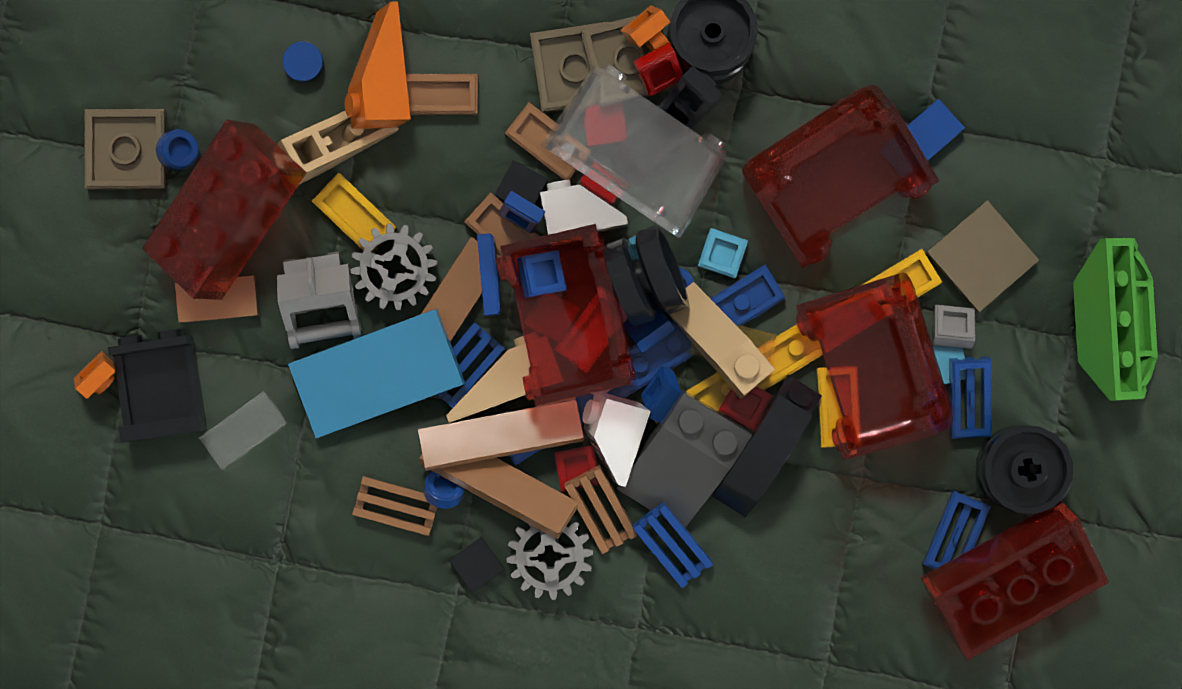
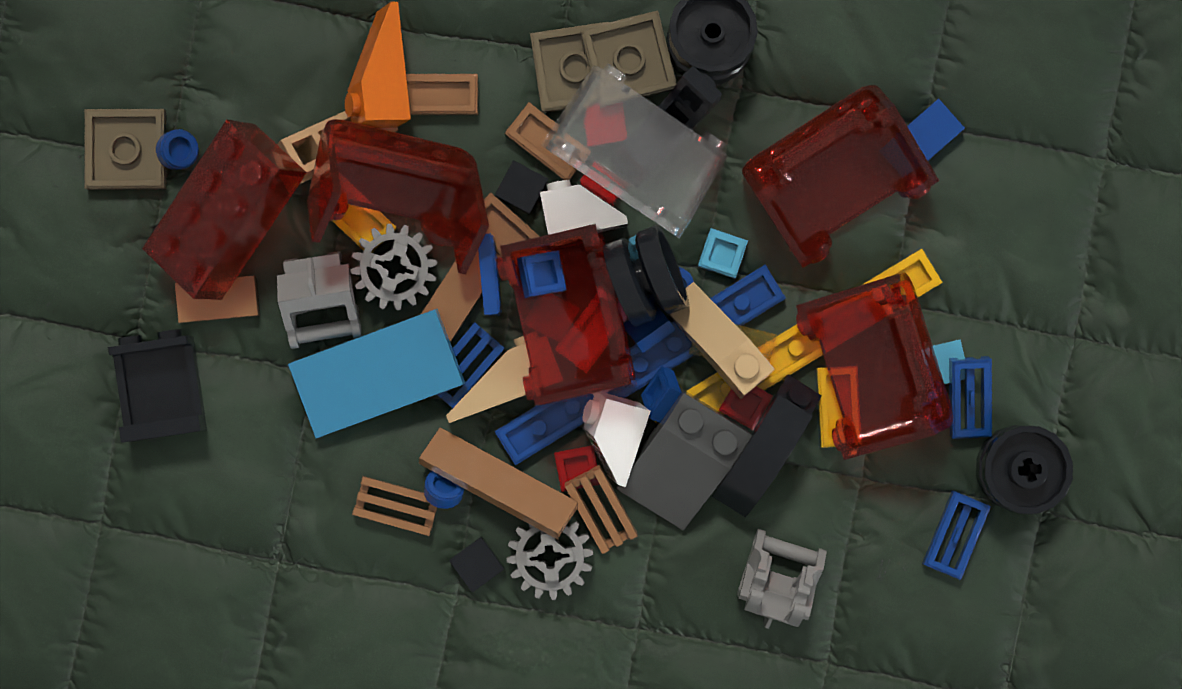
(95, 376): orange plate -> none
(243, 430): clear tile -> none
(303, 62): blue tile -> none
(400, 178): none -> clear red windscreen
(500, 435): tile -> none
(521, 212): blue tile -> none
(647, 29): orange tile -> none
(658, 69): red tile -> none
(692, 569): blue tile -> none
(776, 594): none -> light grey piece
(954, 326): light grey tile -> none
(982, 256): dark tan tile -> none
(1014, 580): clear red brick -> none
(1116, 319): bright green wedge -> none

